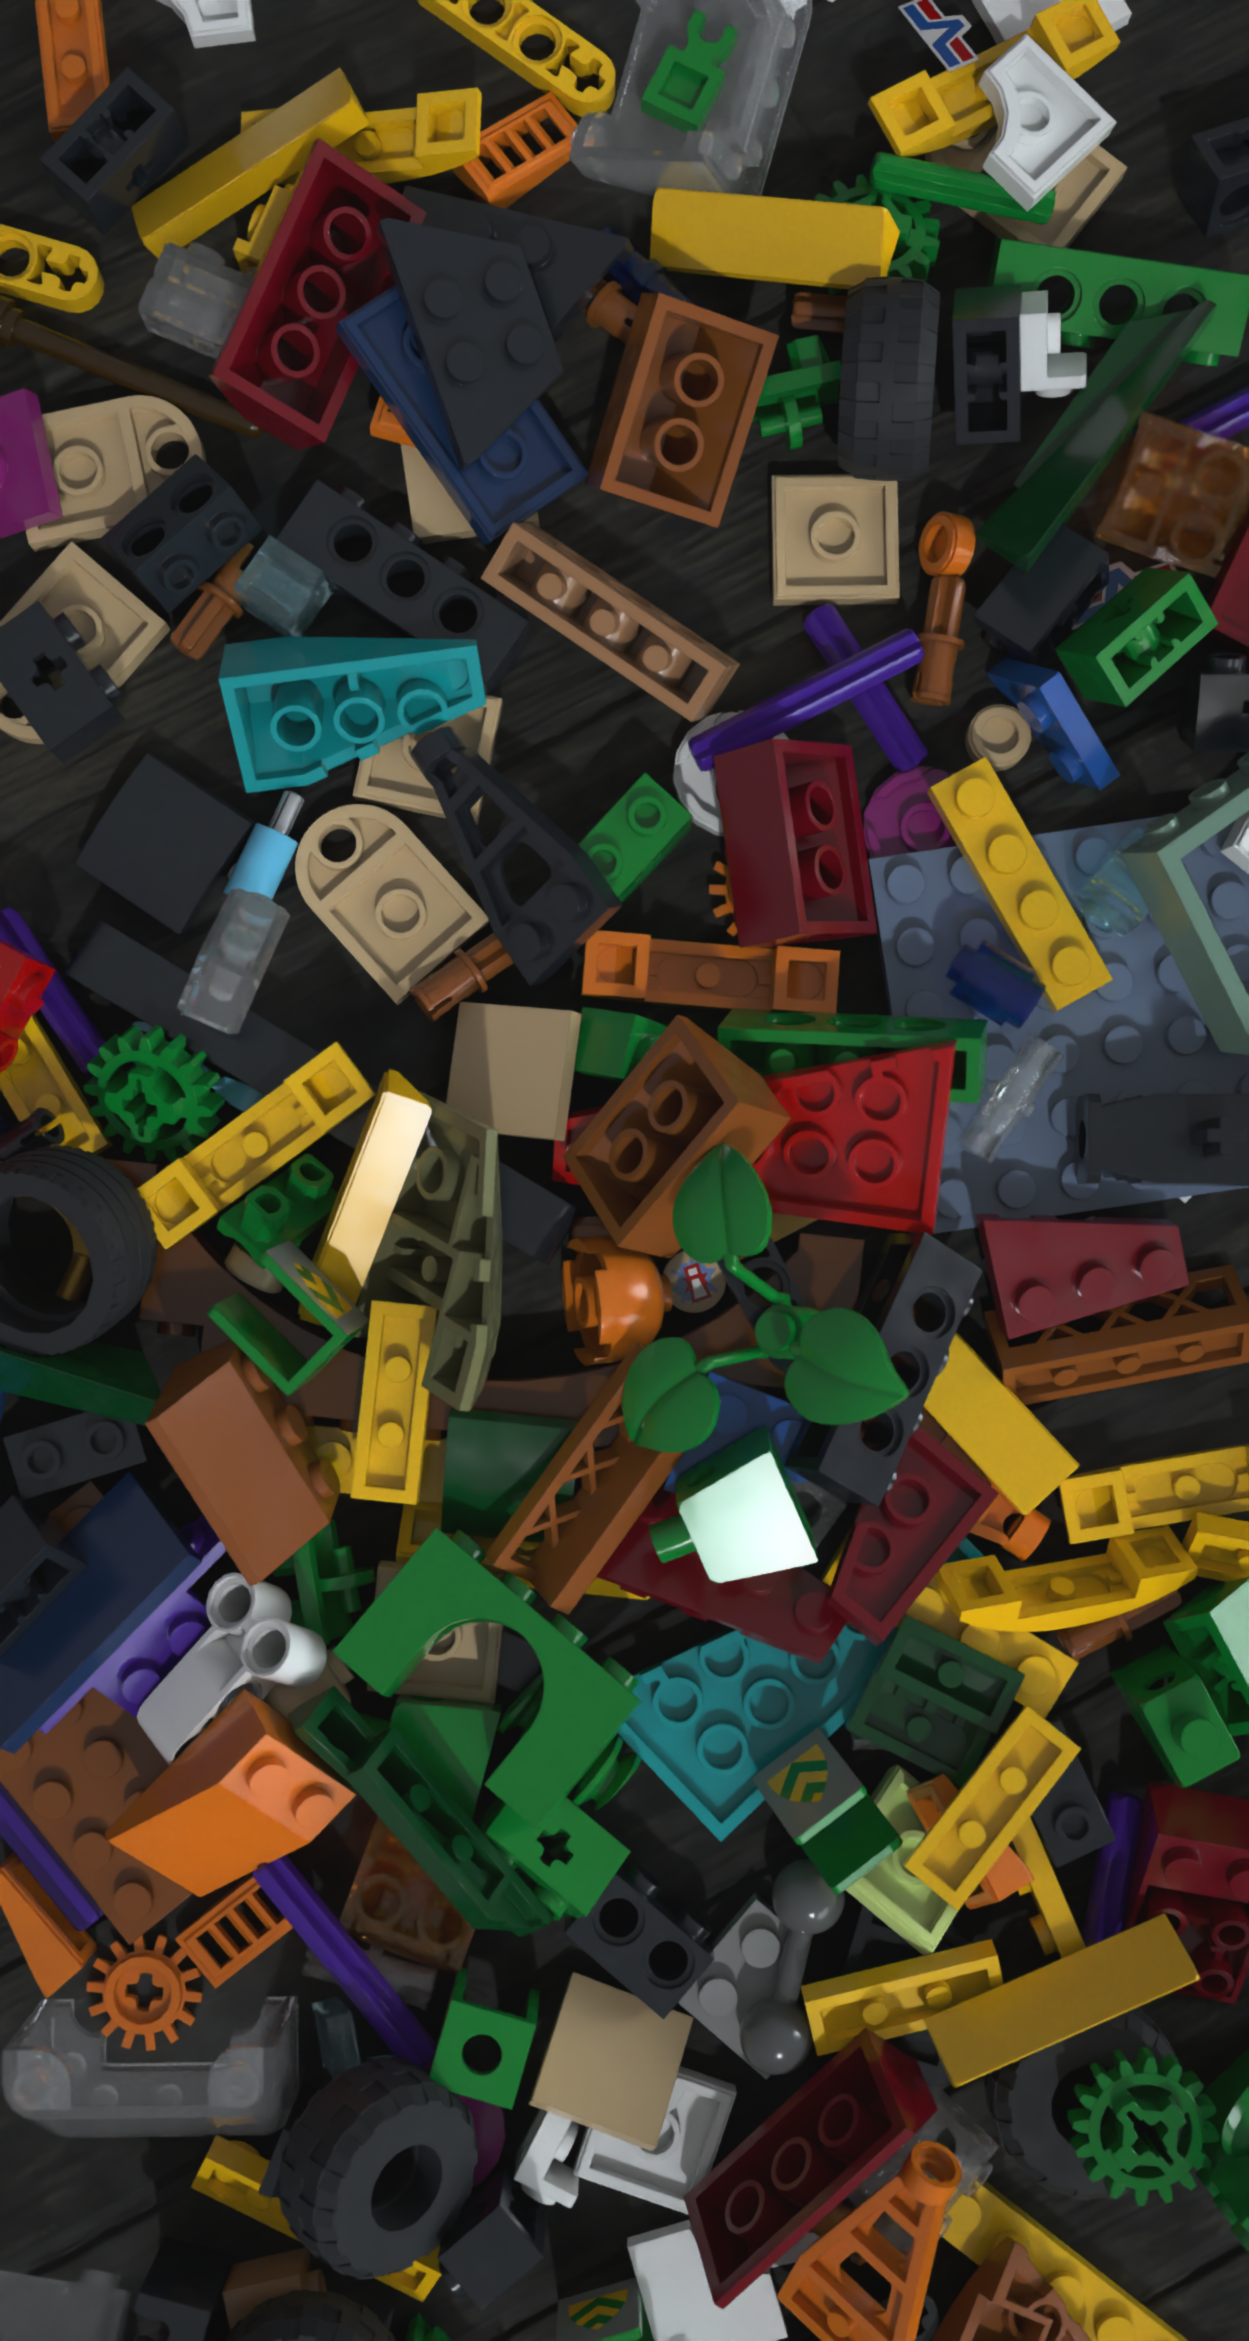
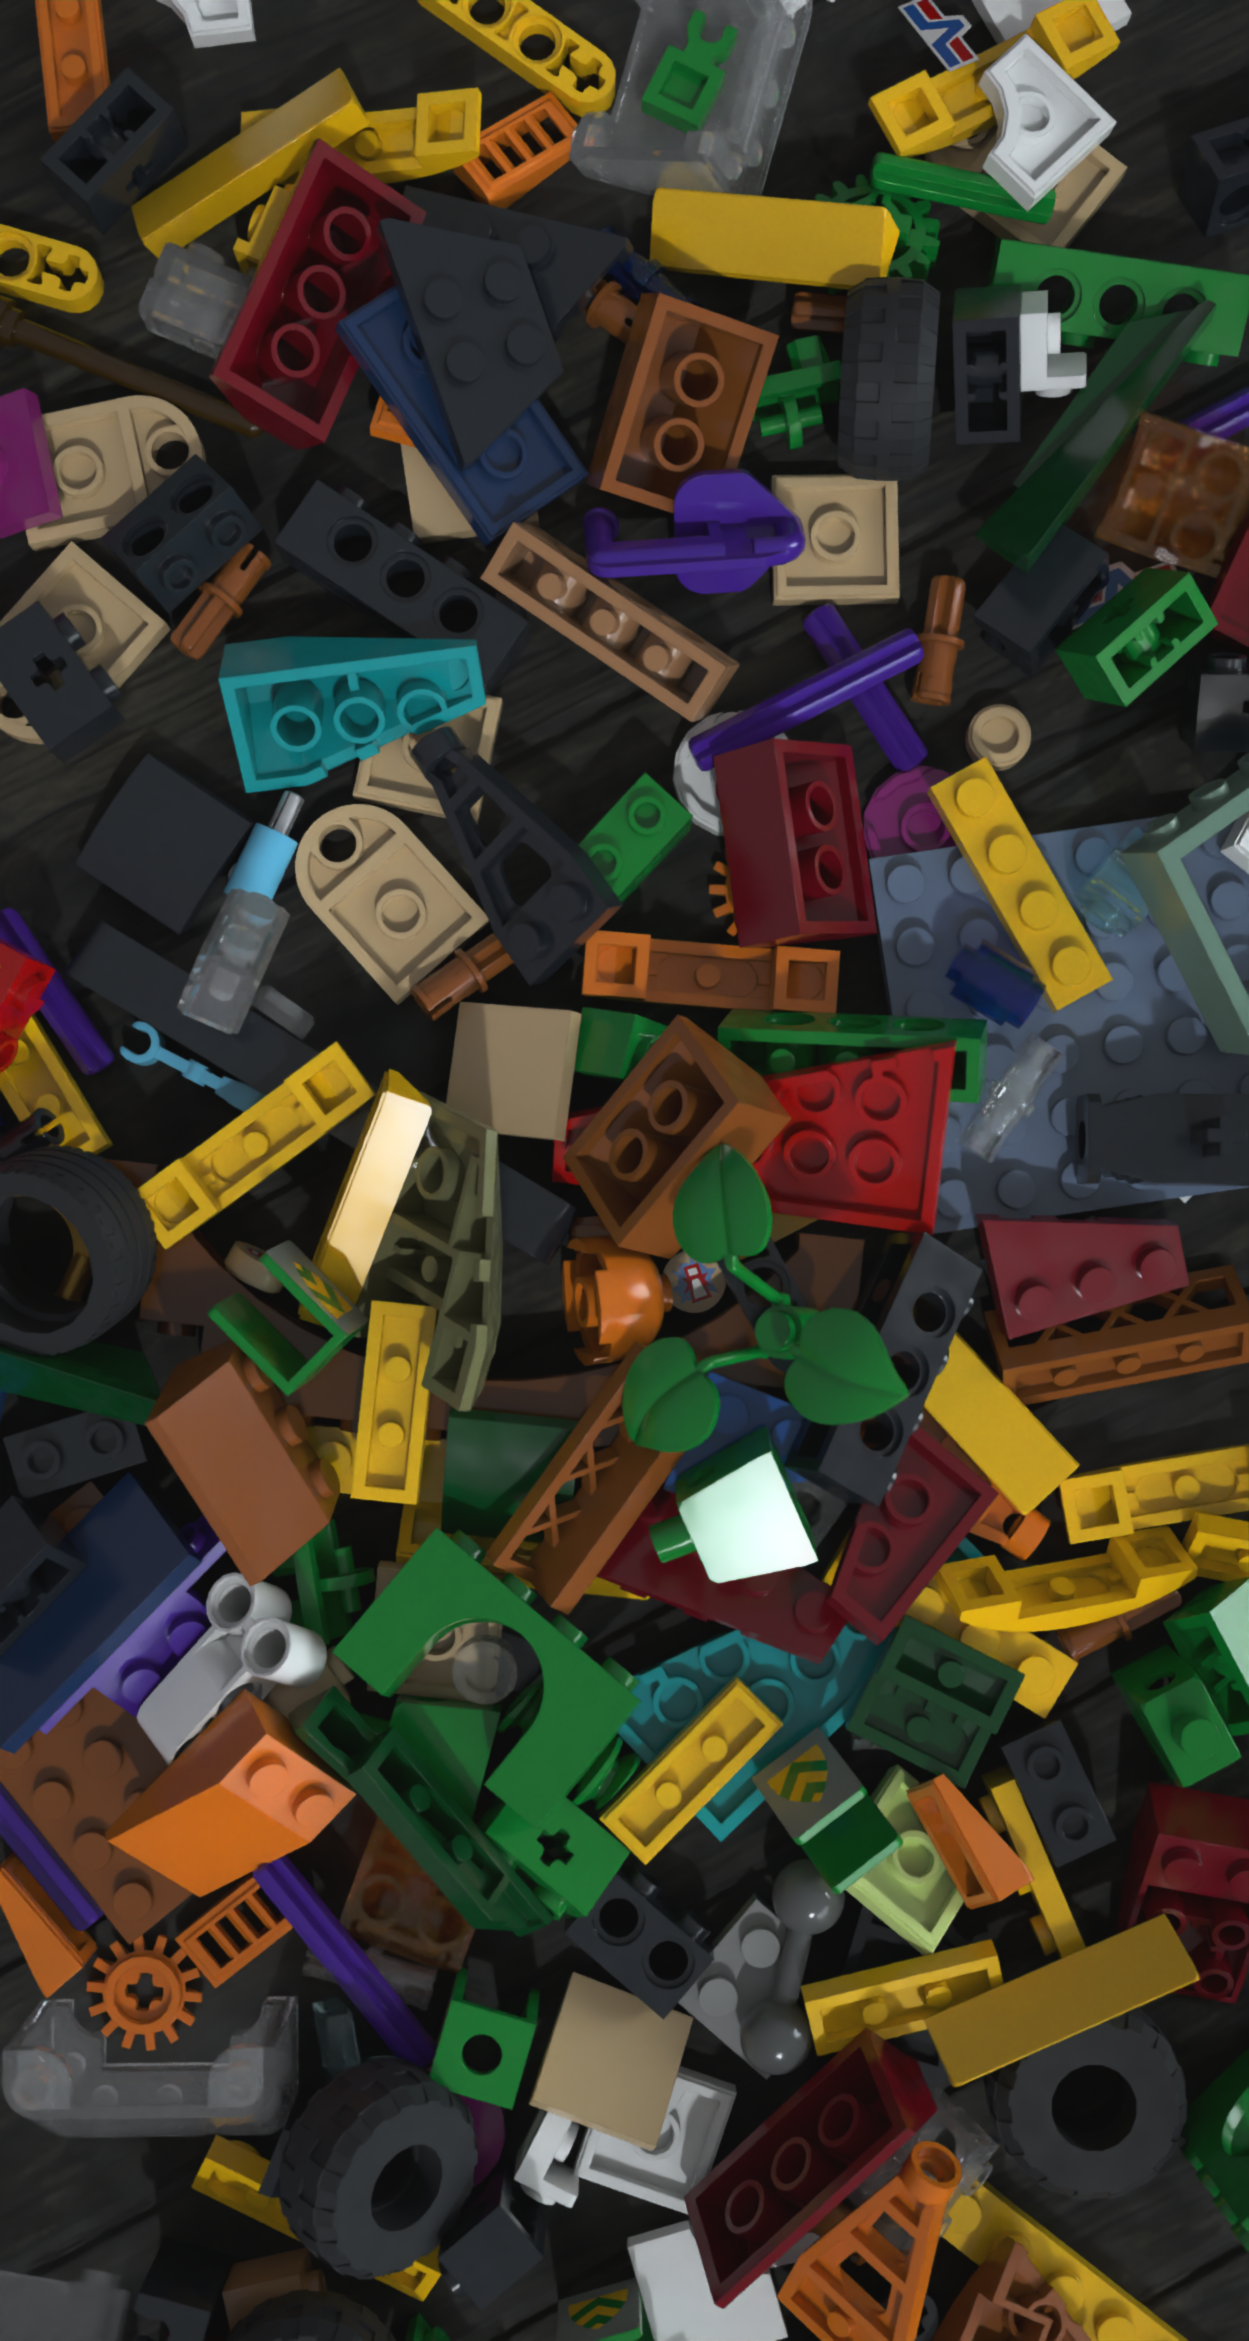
(154, 1093): green gear -> none
(282, 589): clear light blue brick -> none
(282, 1209): green hips -> none
(283, 1011): none -> clear tile
(485, 1669): none -> clear tile
(690, 1769): none -> yellow tile
(723, 536): none -> dark purple piece
(947, 544): orange tile -> none
(991, 1807): yellow plate -> none
(1055, 721): blue wing -> none
(1113, 1869): dark purple axle -> none
(1165, 2105): green gear -> none

